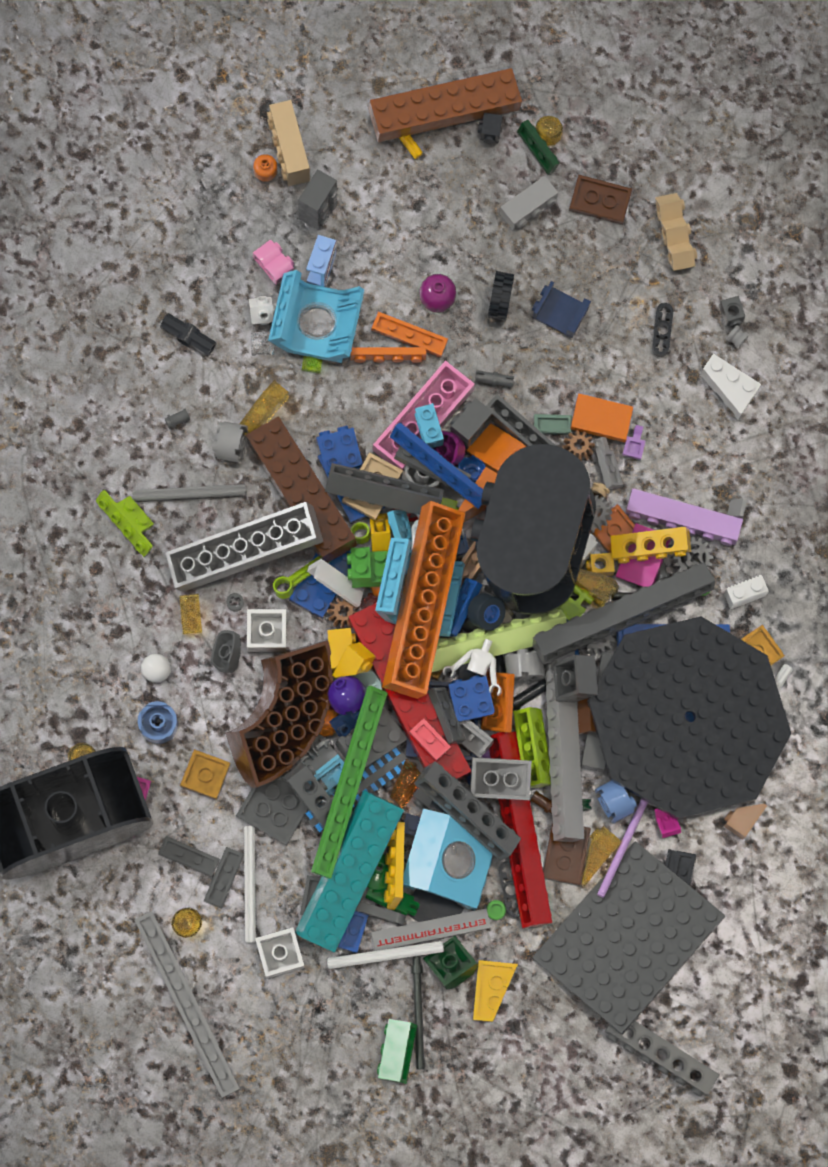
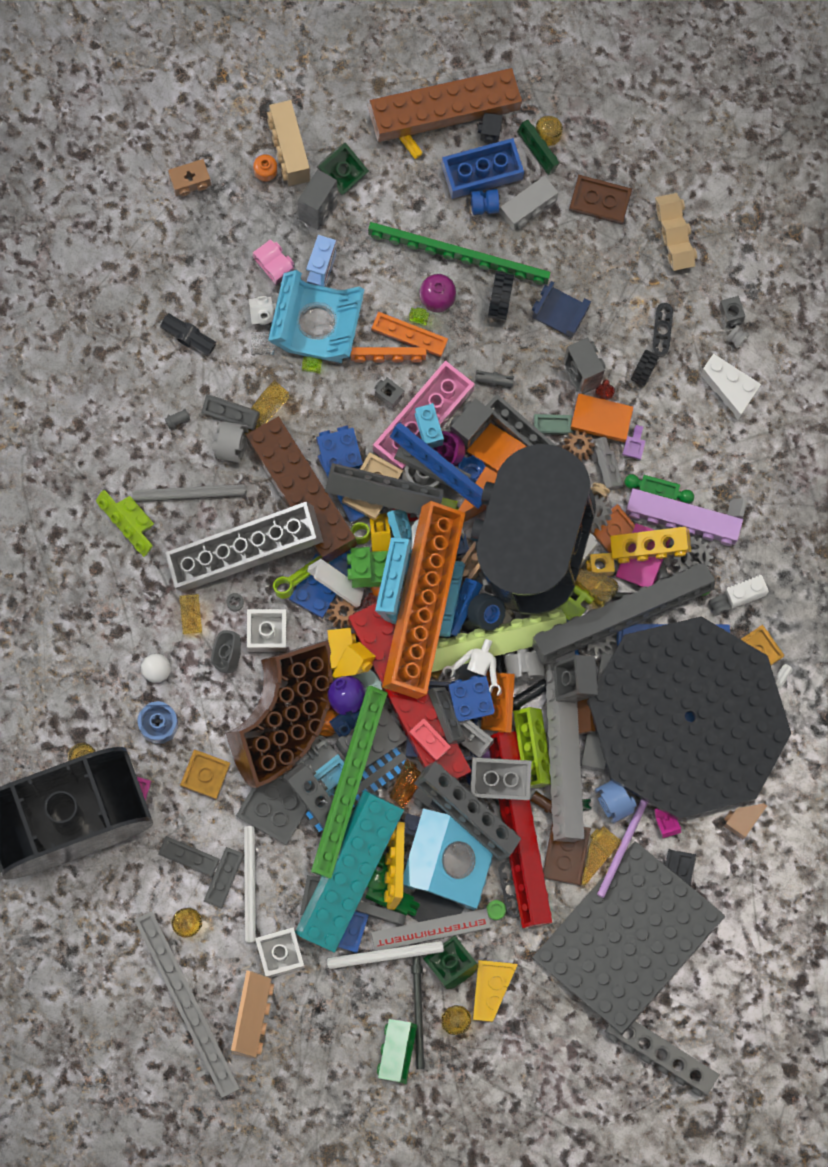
(198, 173): none -> medium nougat brick
(230, 411): none -> dark grey tile
(251, 1015): none -> light nougat slope
(344, 167): none -> dark green slope
(388, 385): none -> dark grey brick
(419, 315): none -> clear neon green plate
(452, 252): none -> green plate
(456, 1020): none -> clear yellow hair
(482, 168): none -> blue brick
(485, 202): none -> blue wheel
(584, 365): none -> dark grey brick
(605, 390): none -> clear red plate
(644, 367): none -> black tyre
(659, 487): none -> green plate
(720, 605): none -> dark grey wheel

